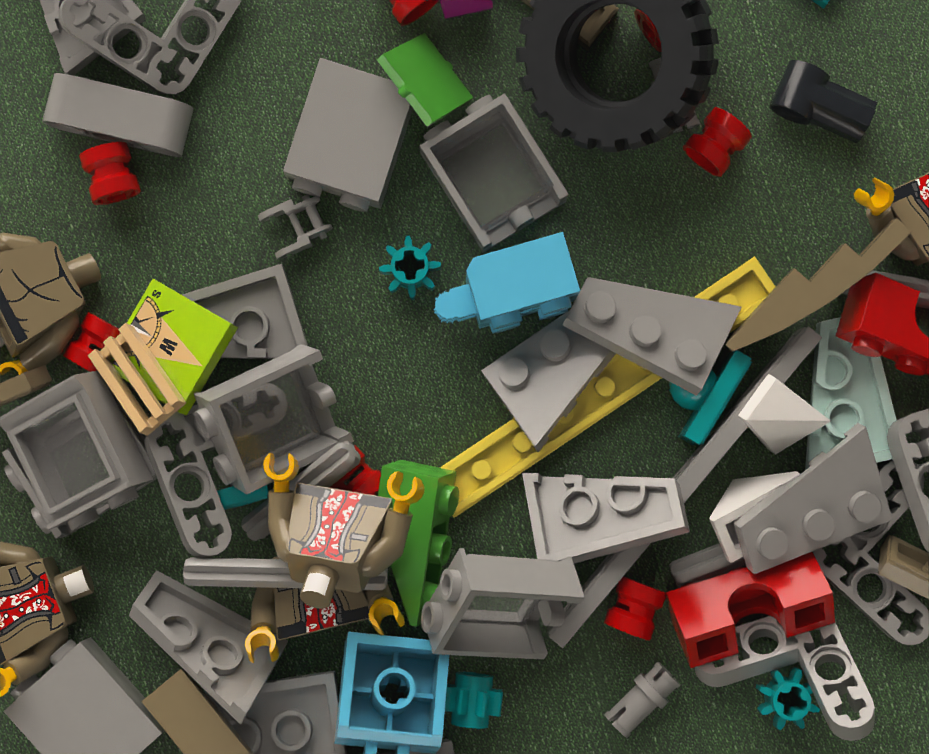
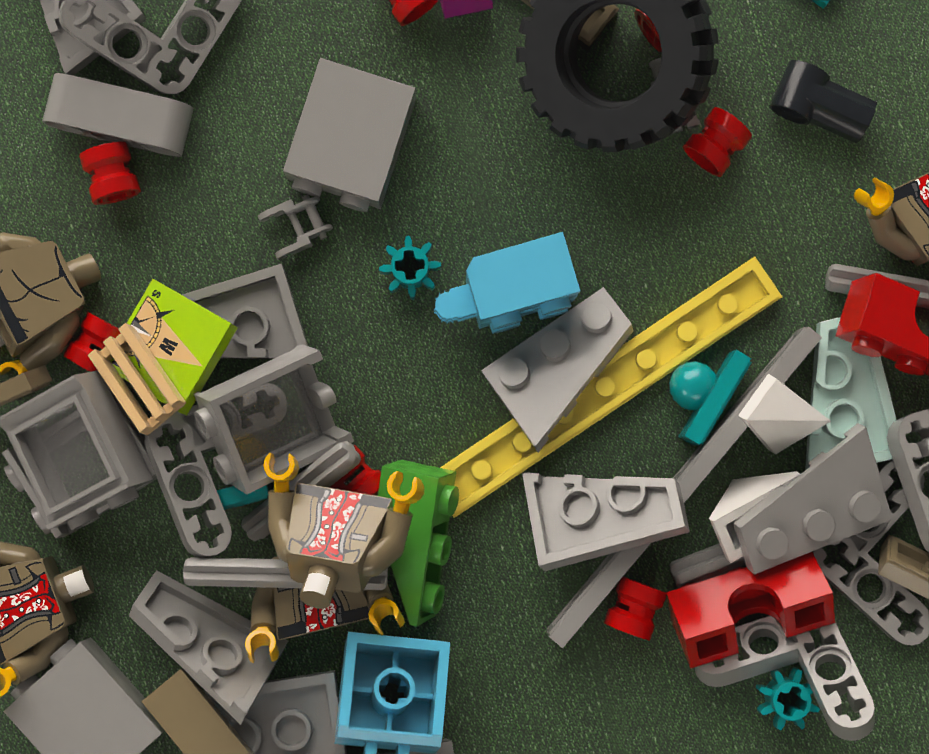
(425, 79): bright green piece -> none
(473, 700): teal gear -> none
(492, 171): window -> none
(495, 605): light grey window -> none
(647, 694): light grey pin -> none
(654, 328): light grey wing -> none
(799, 297): dark tan slope -> none

